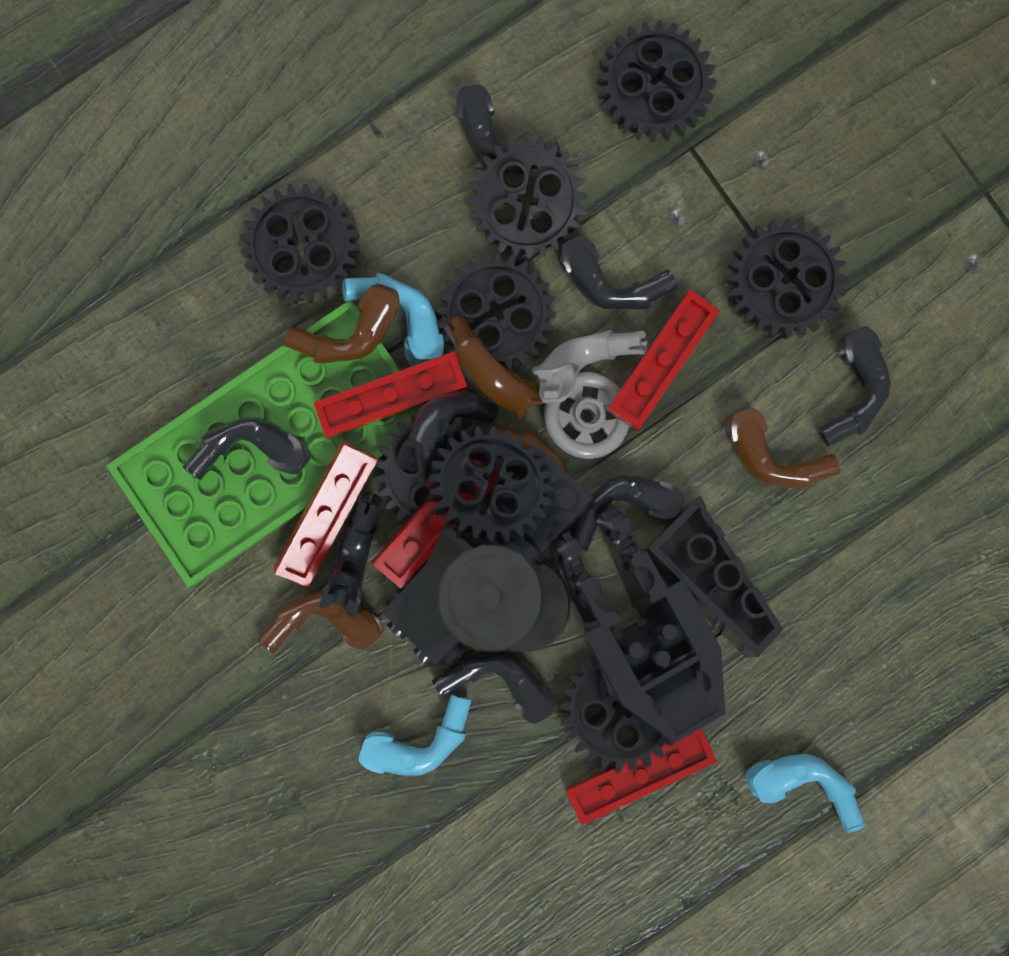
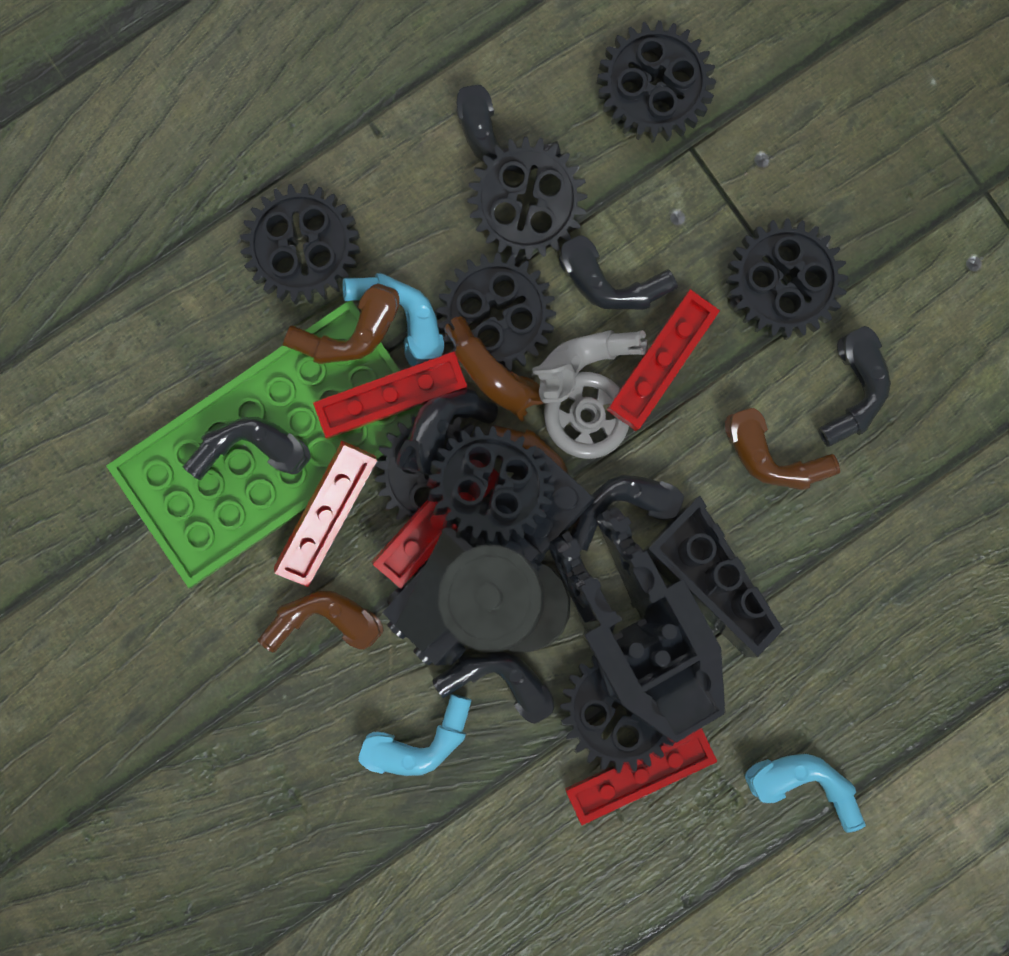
(352, 557): black piece -> none

